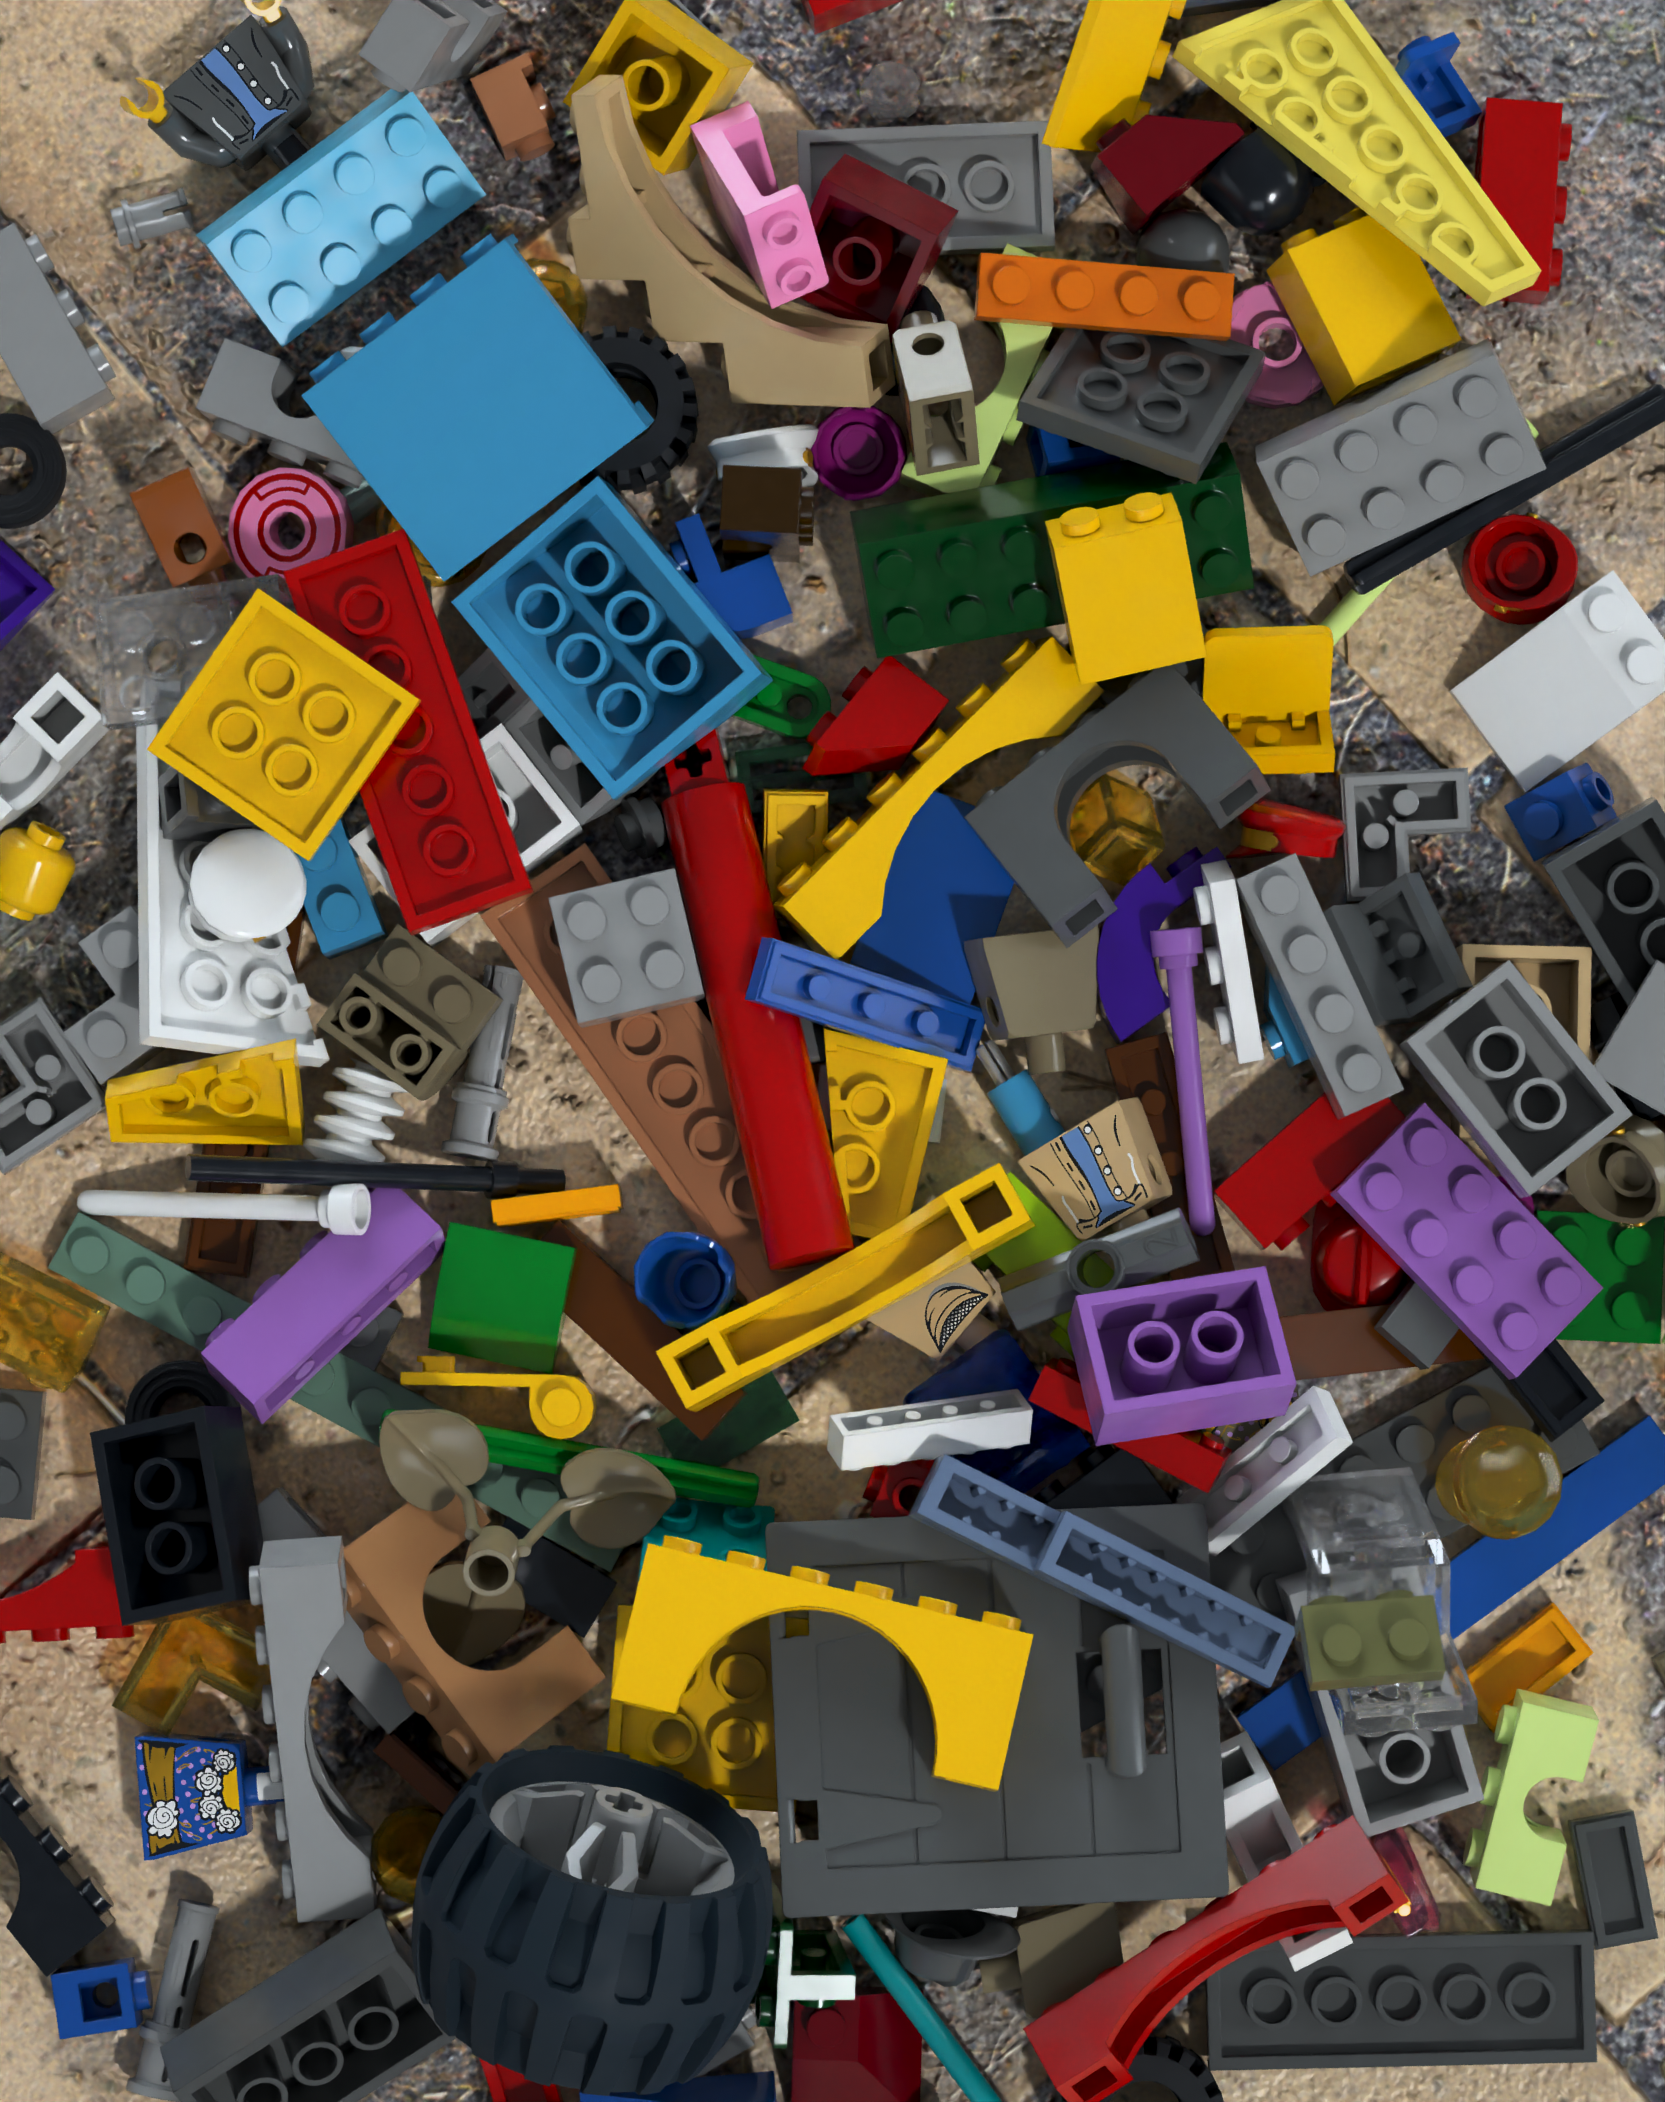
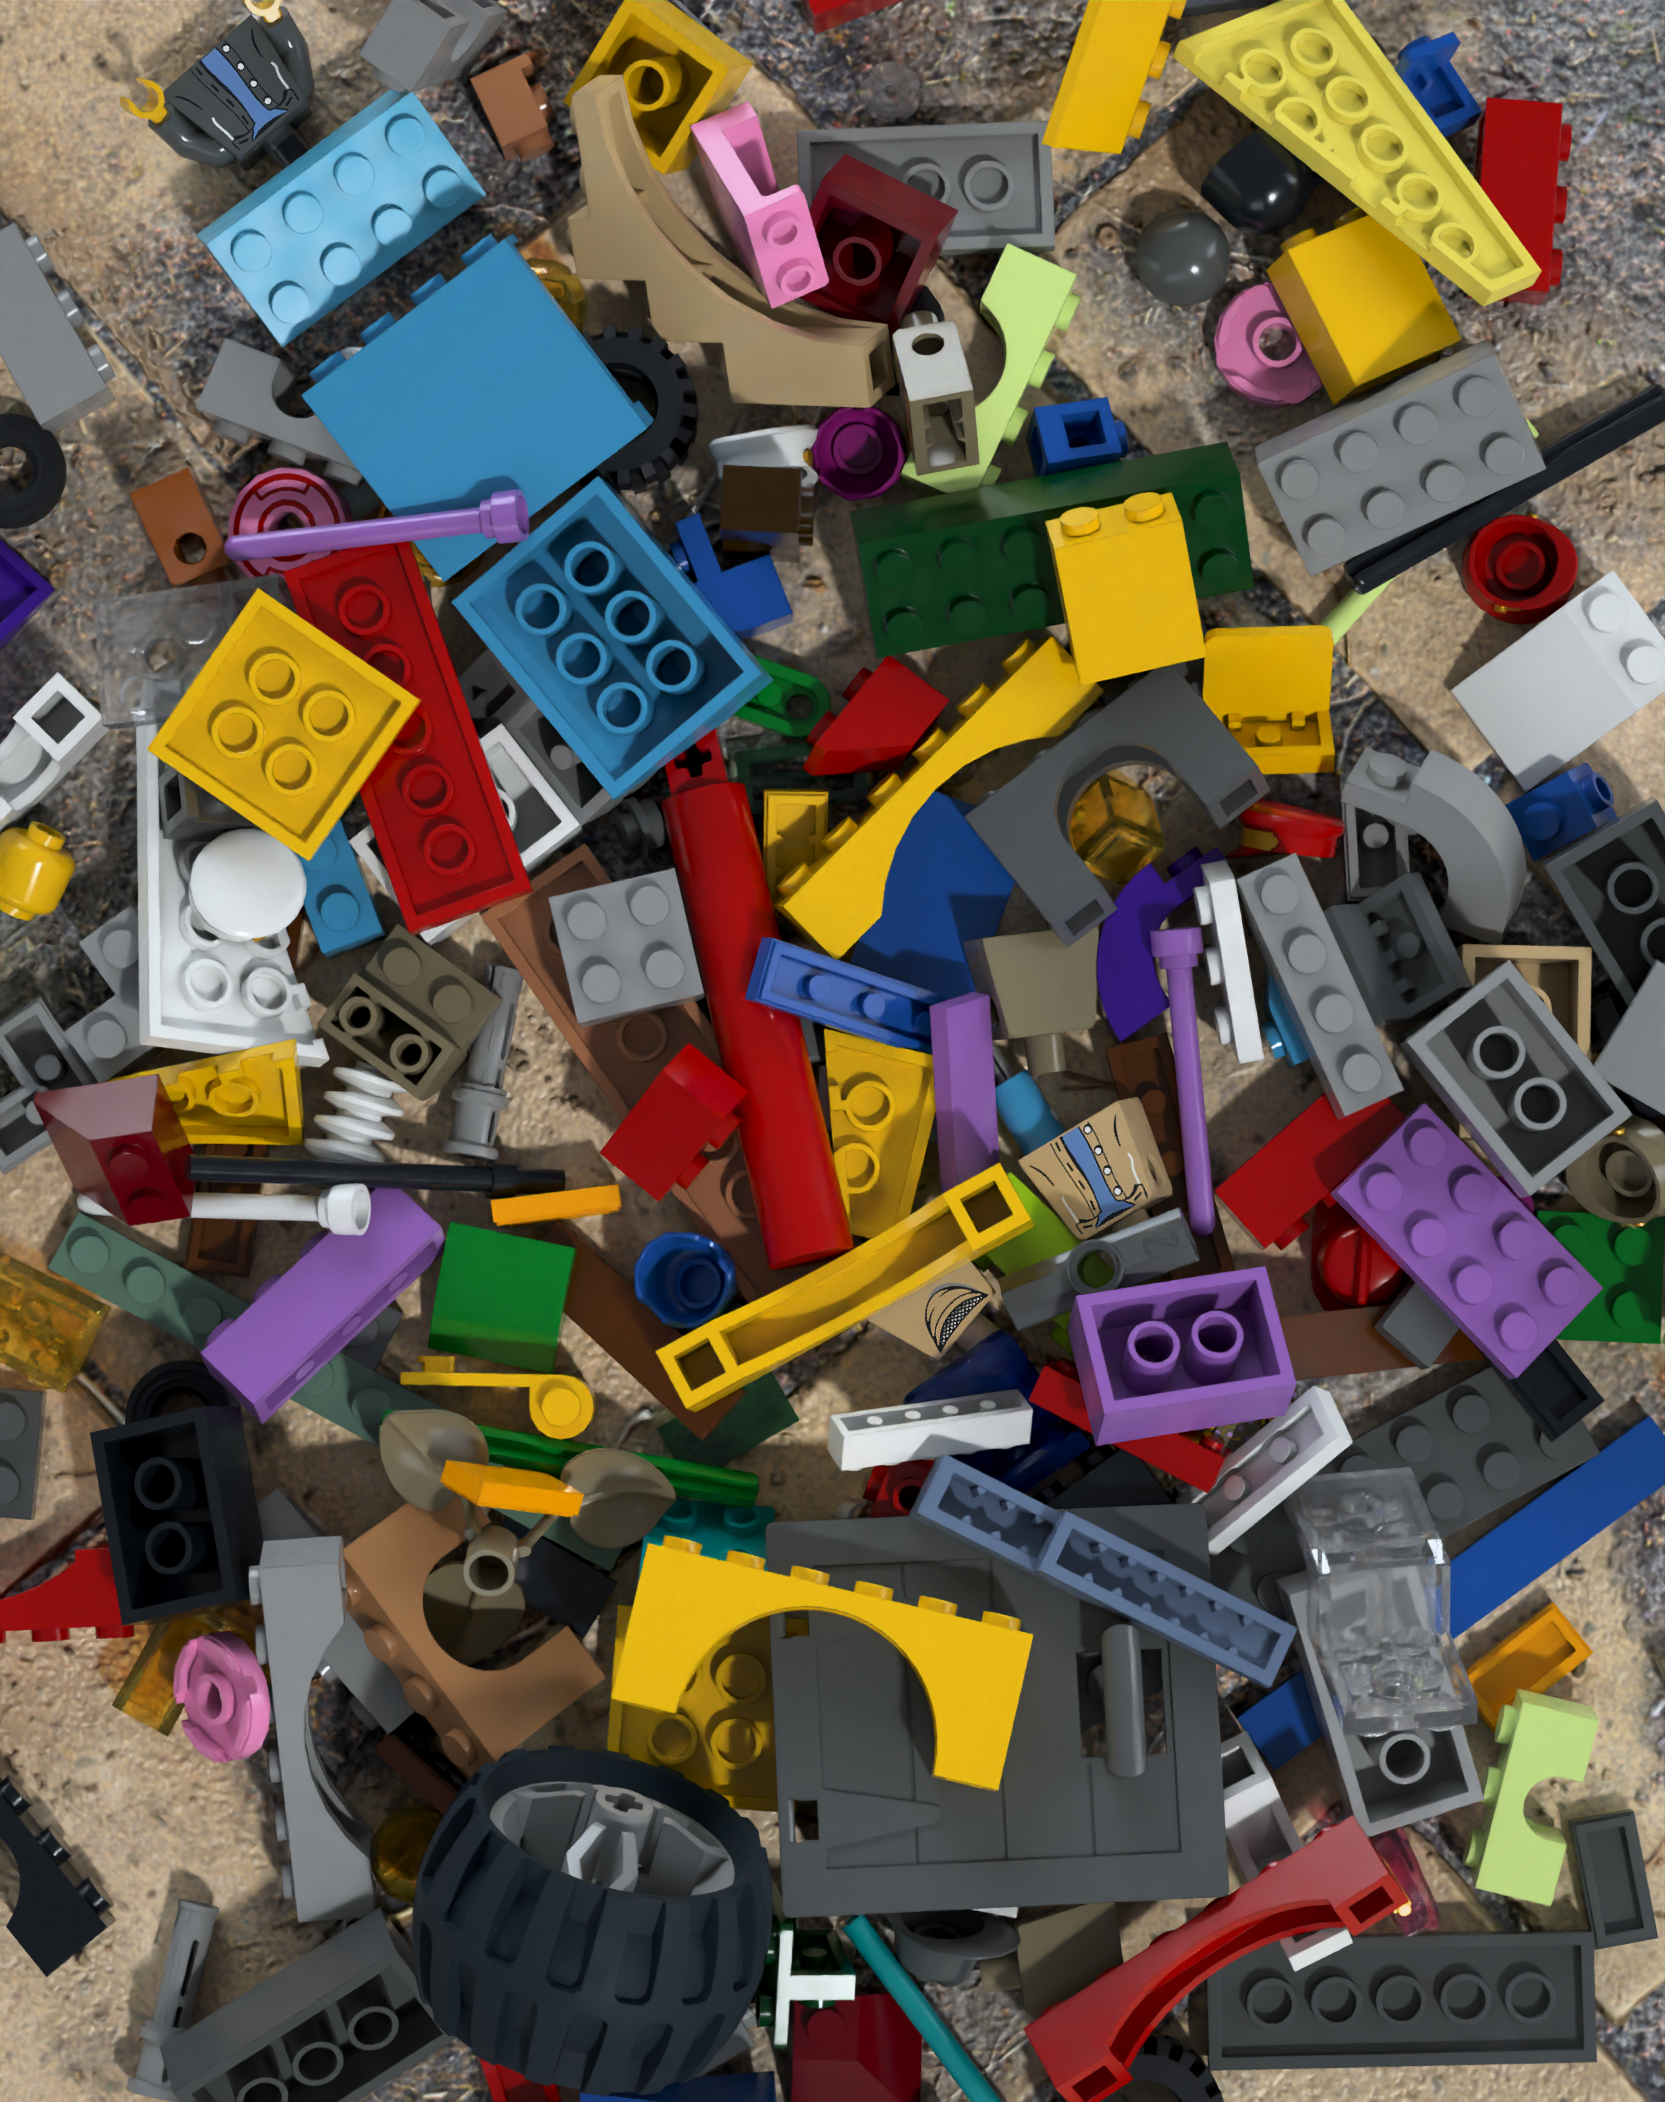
(80, 2010): blue brick -> none
(122, 1147): none -> dark red slope
(146, 218): light grey pin -> none
(197, 1791): torso -> none
(240, 1721): none -> bright pink tile
(500, 517): none -> medium lavender piece
(511, 1488): none -> light orange tile
(674, 1122): none -> red brick
(964, 1087): none -> medium lavender tile
(1104, 296): orange plate -> none
(1143, 395): dark grey plate -> none
(1157, 162): dark red slope -> none
(1370, 1641): olive bracket -> none
(1464, 826): none -> light grey arch
(1501, 1482): clear yellow piece -> none

